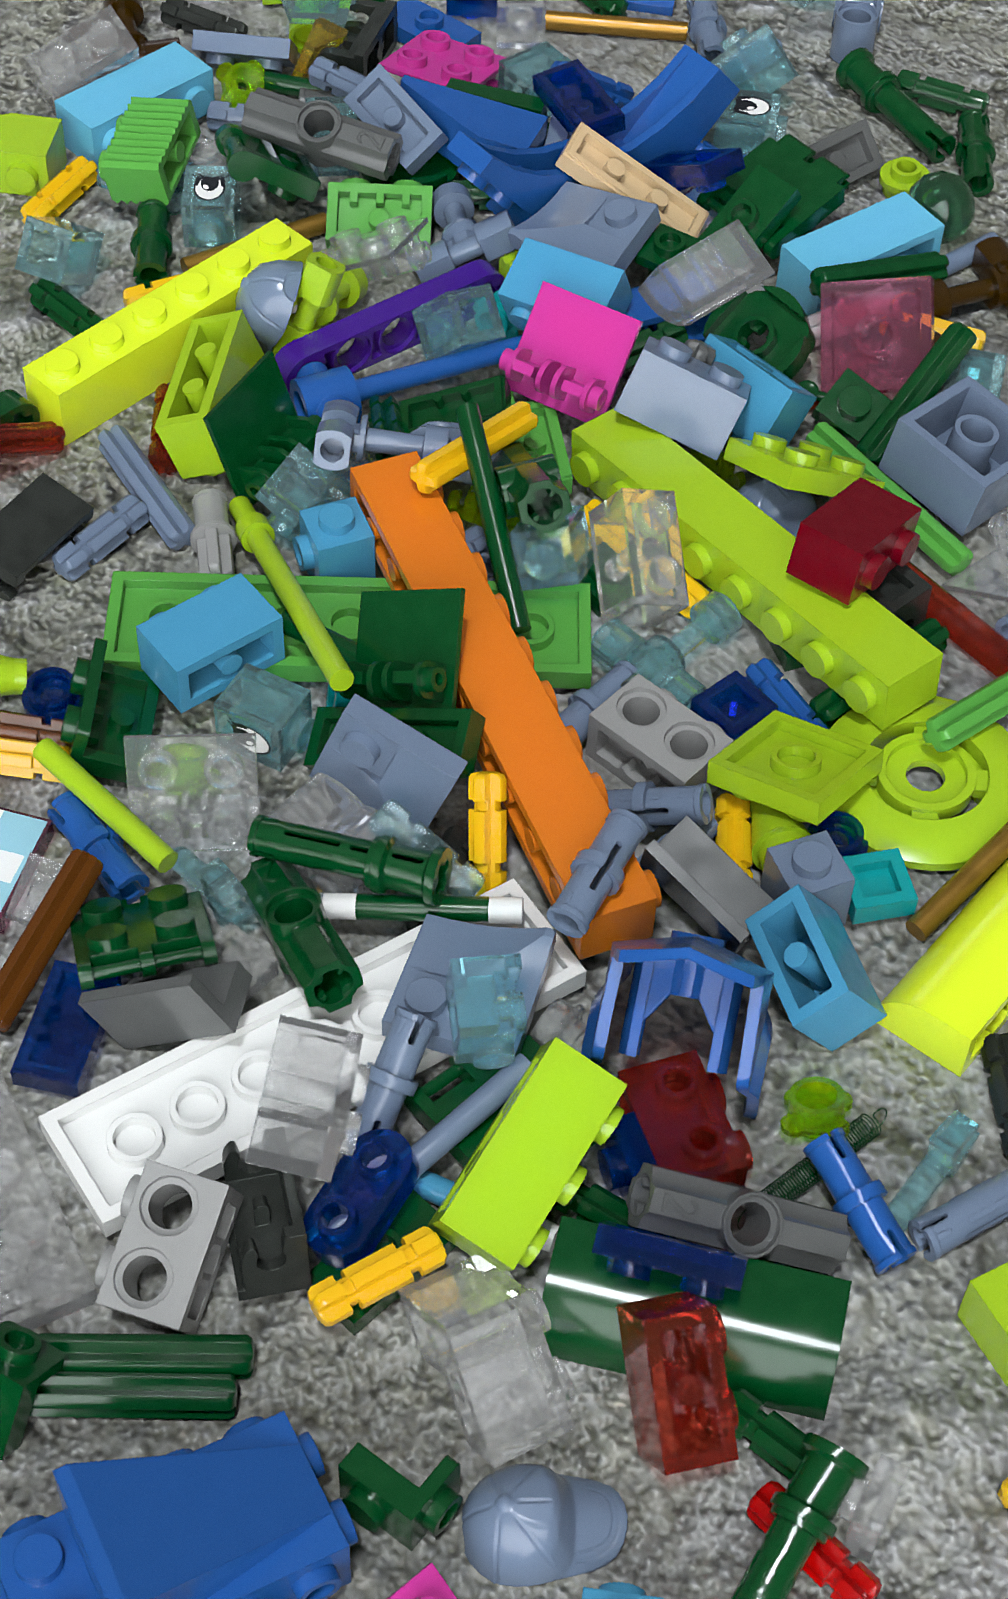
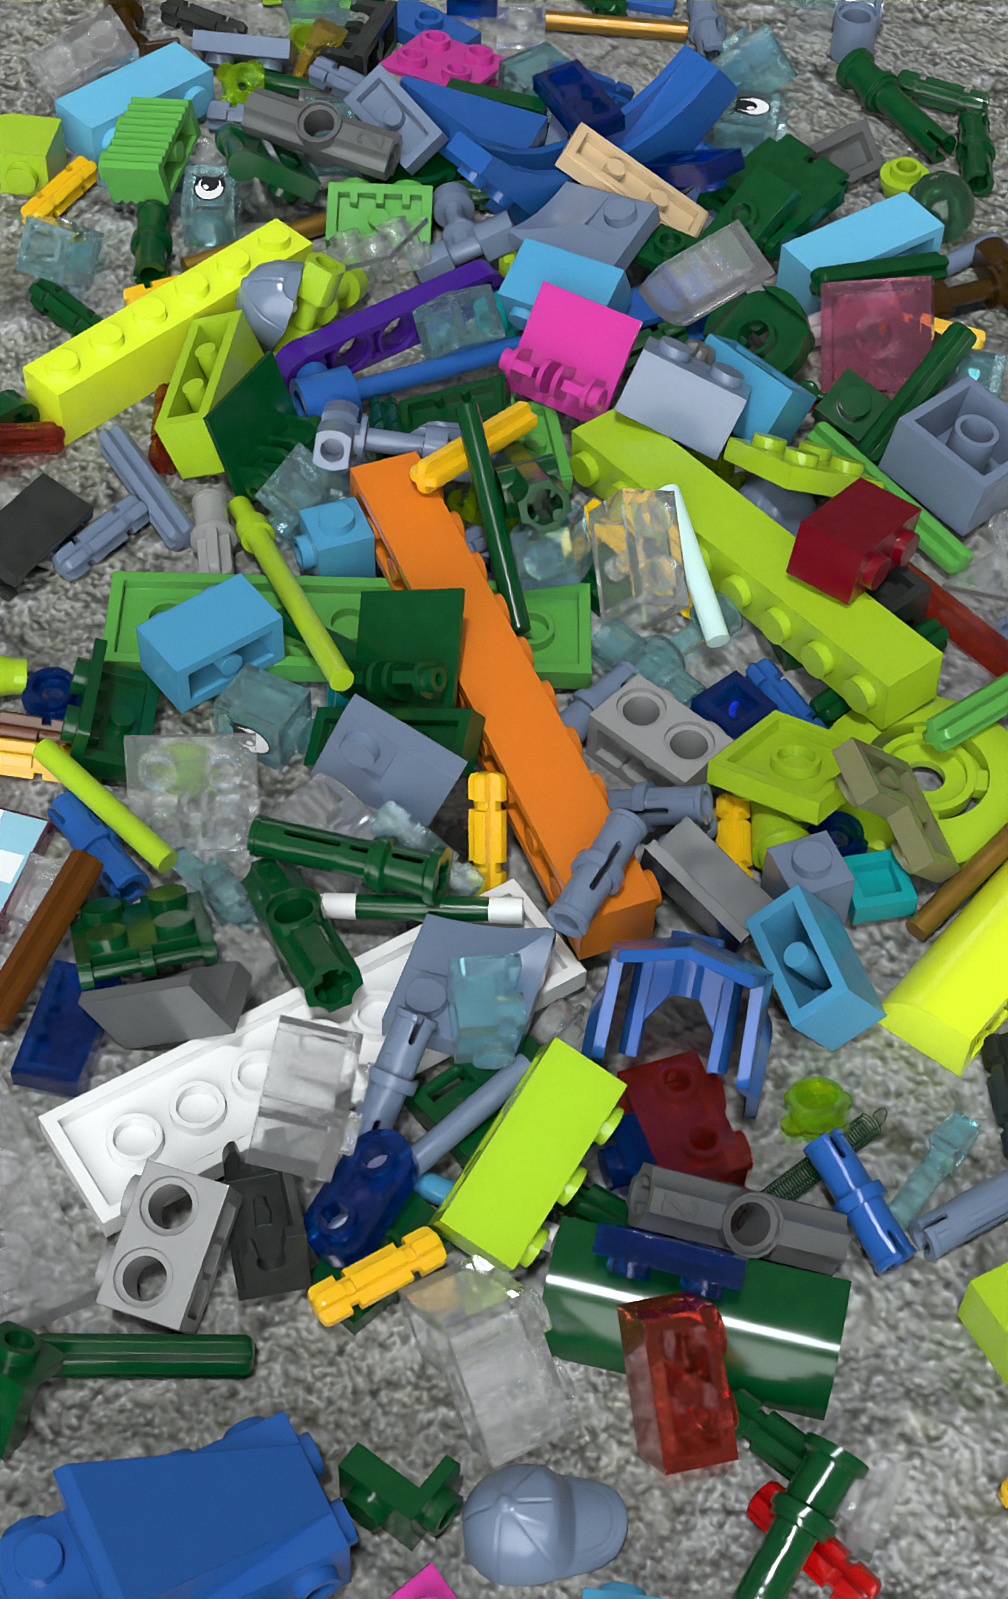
(137, 1395): dark green axle -> none
(698, 578): none -> light aqua bar
(890, 789): none -> olive plate

